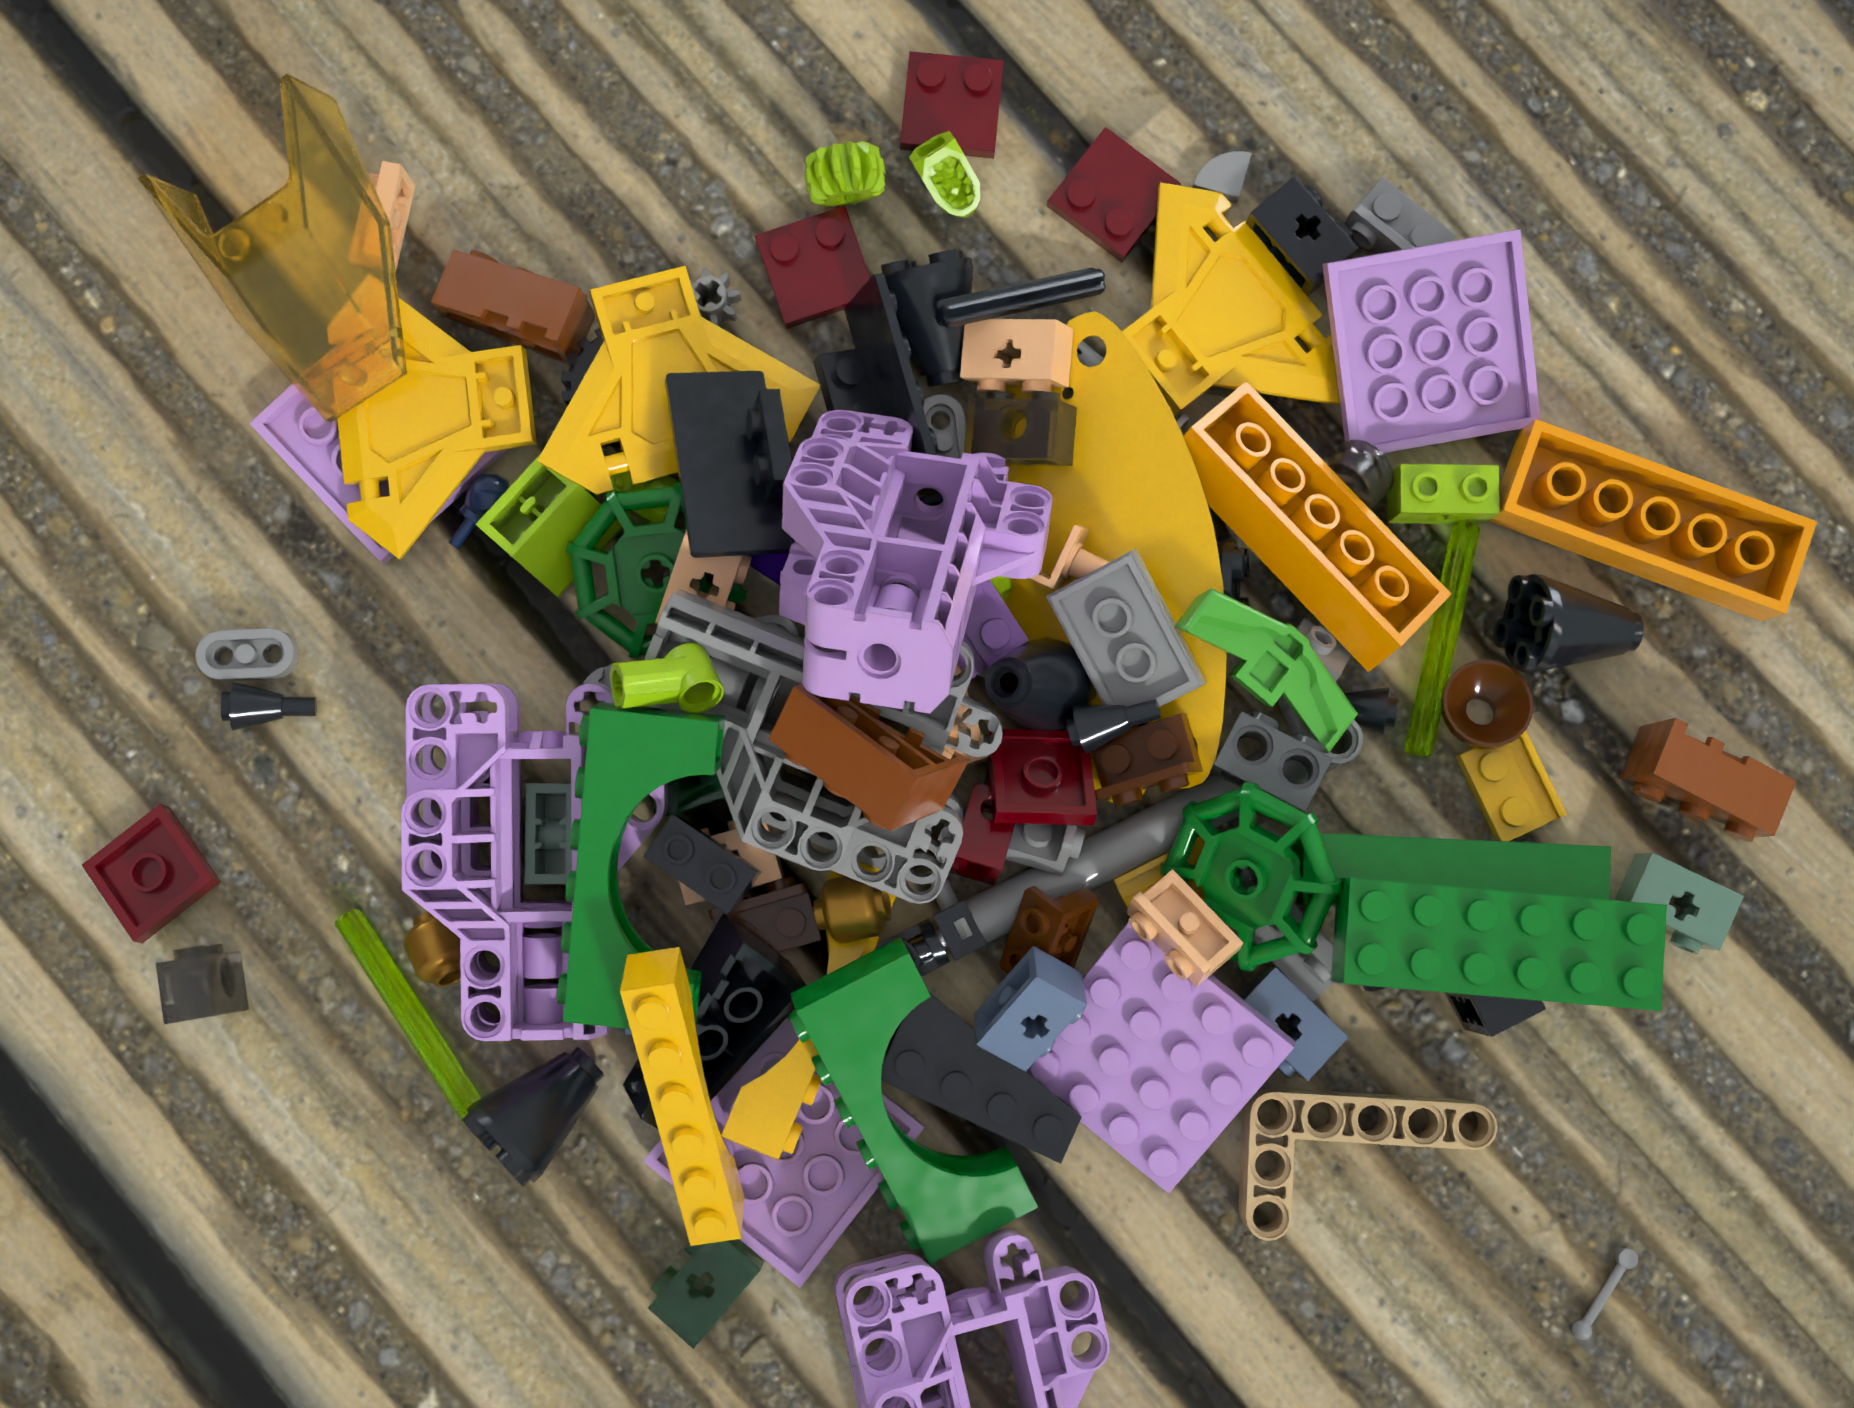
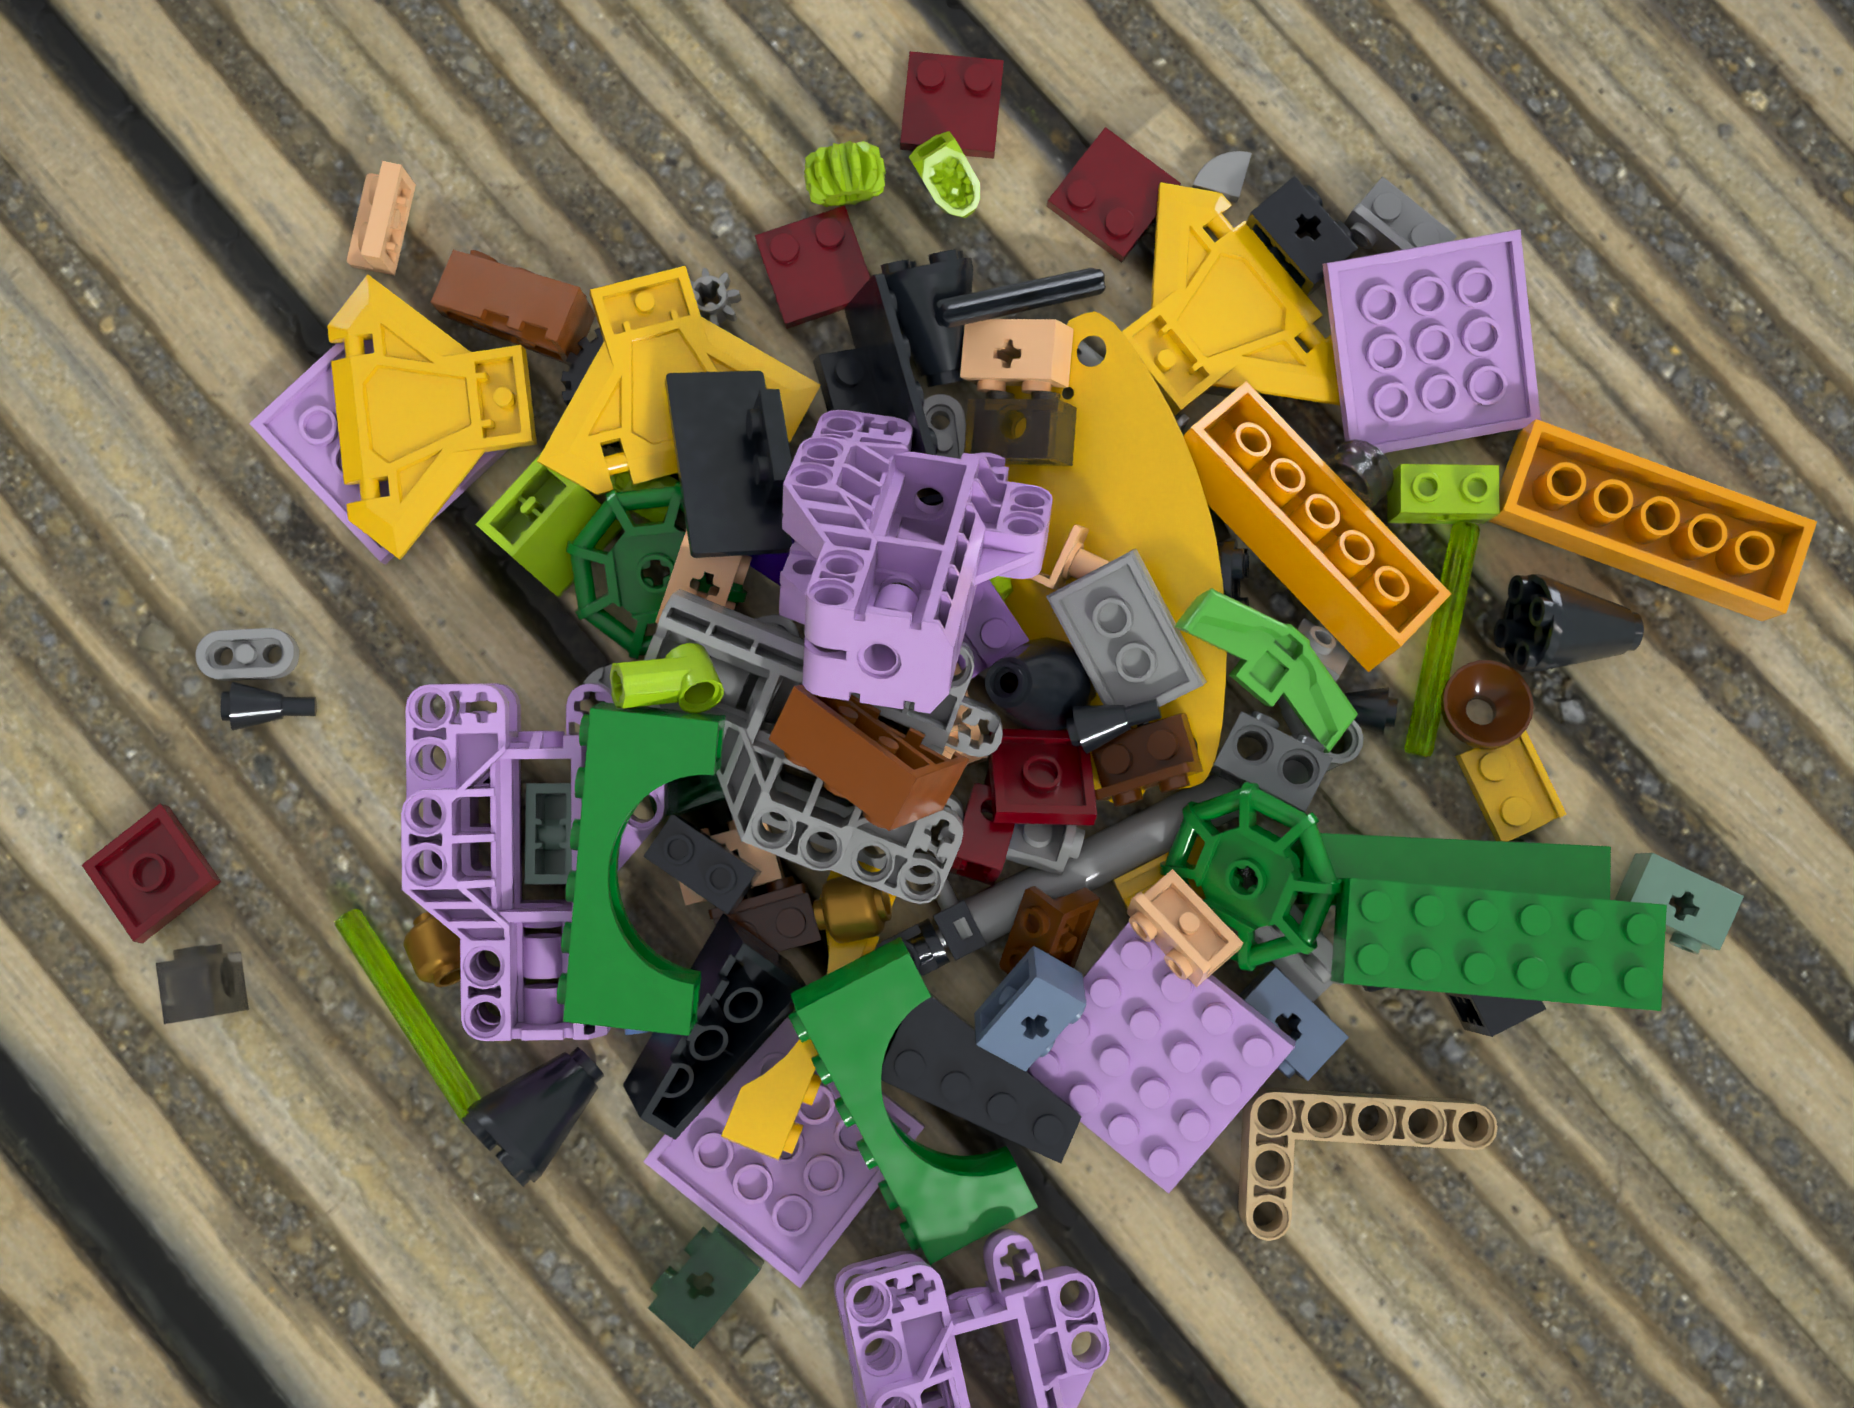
(308, 263): clear yellow windscreen -> none
(479, 499): dark blue piece -> none
(667, 1046): yellow arch -> none
(1625, 1260): light grey hinge -> none
(1706, 780): dark orange wedge -> none

